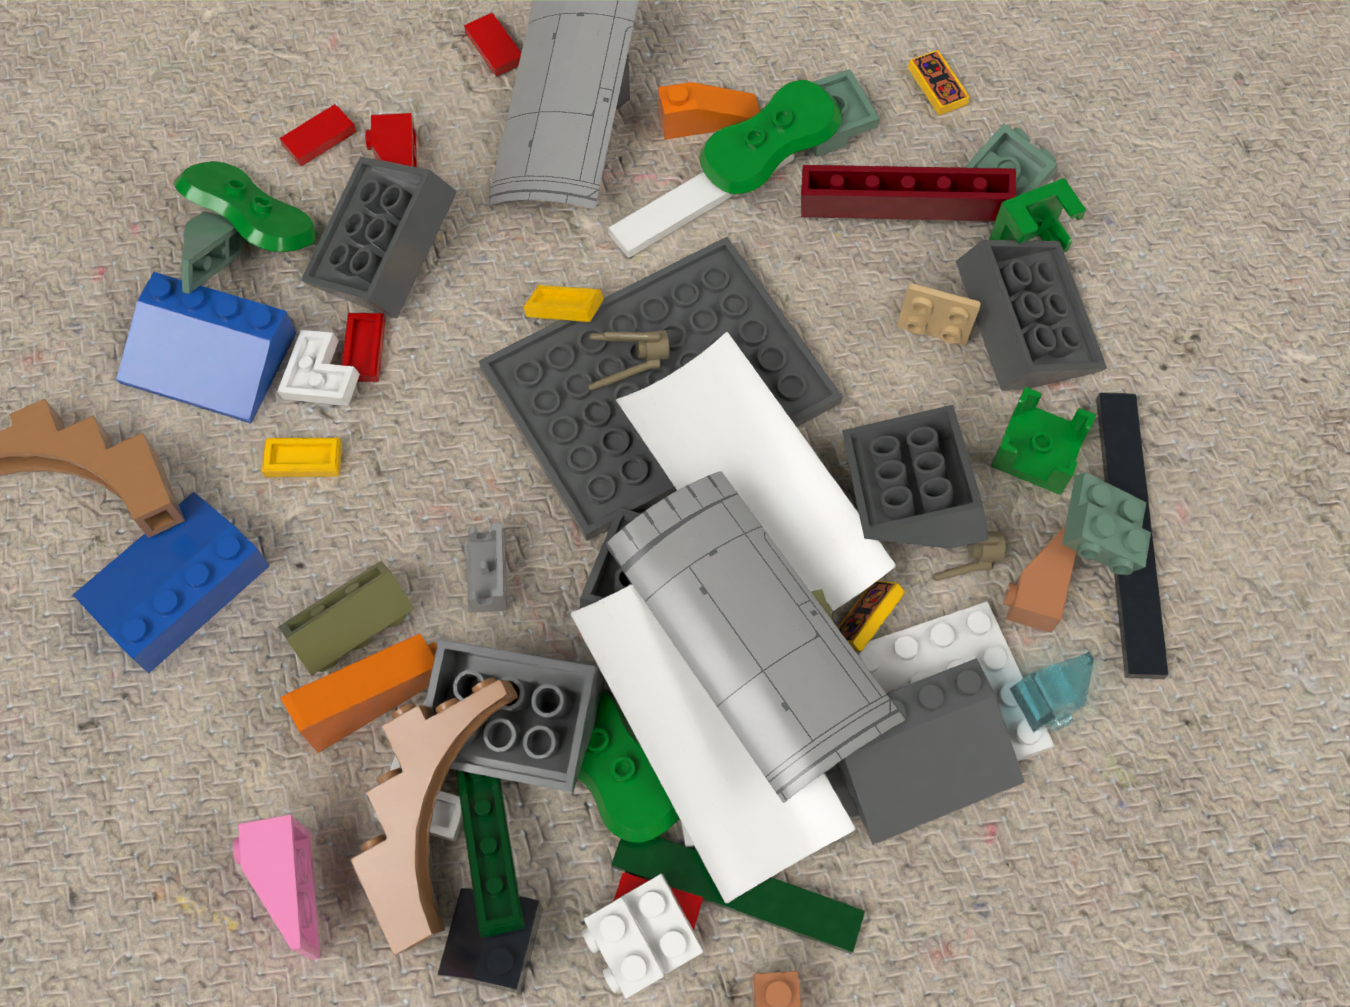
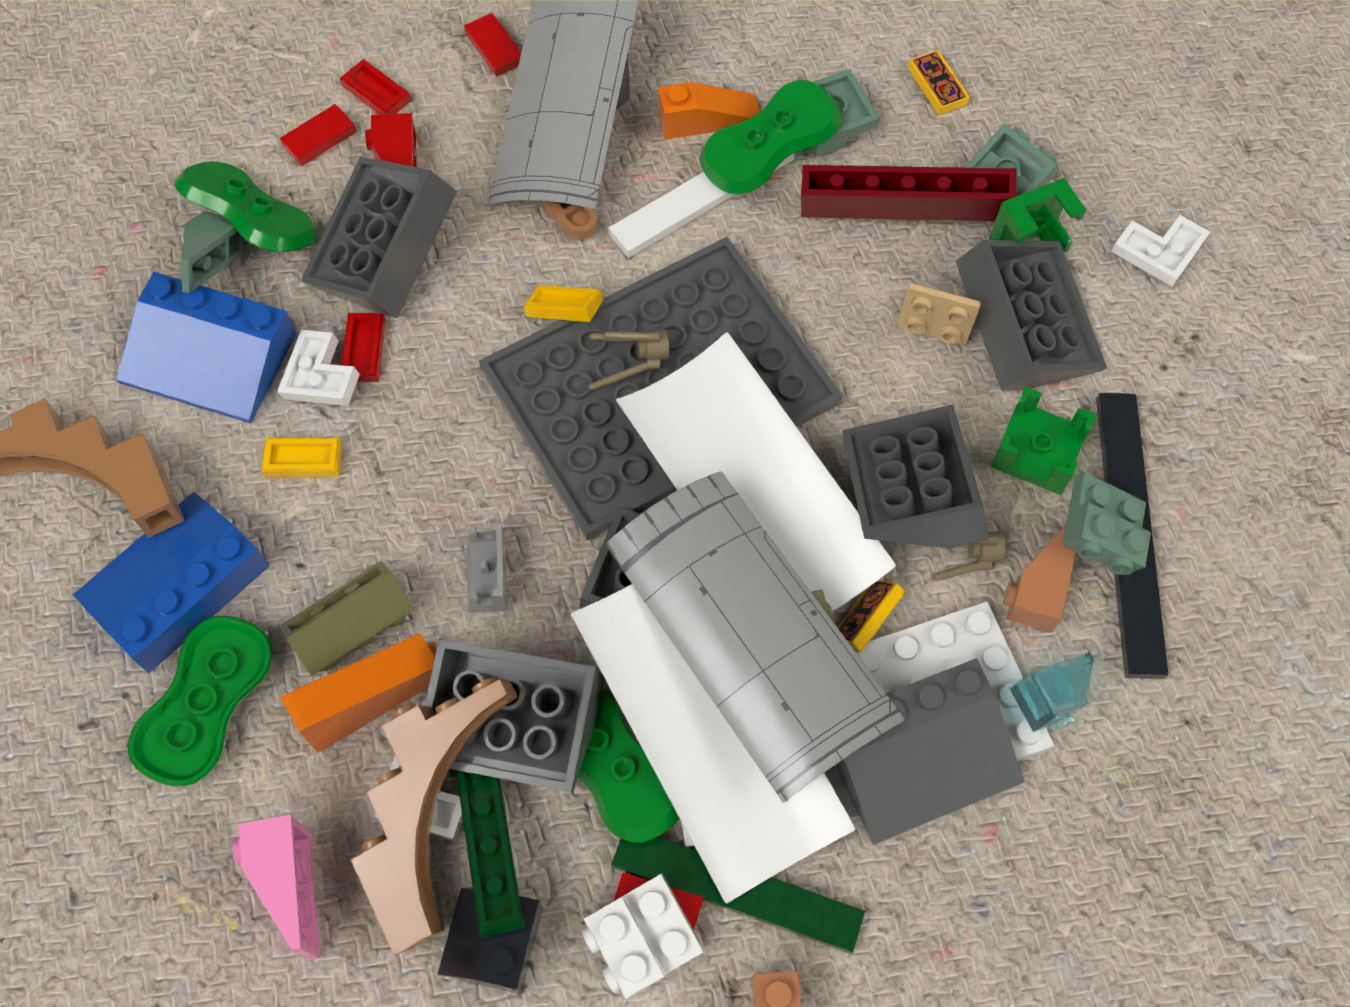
(186, 728): none -> green plate
(375, 88): none -> red tile
(574, 220): none -> medium nougat plate
(1160, 256): none -> white plate

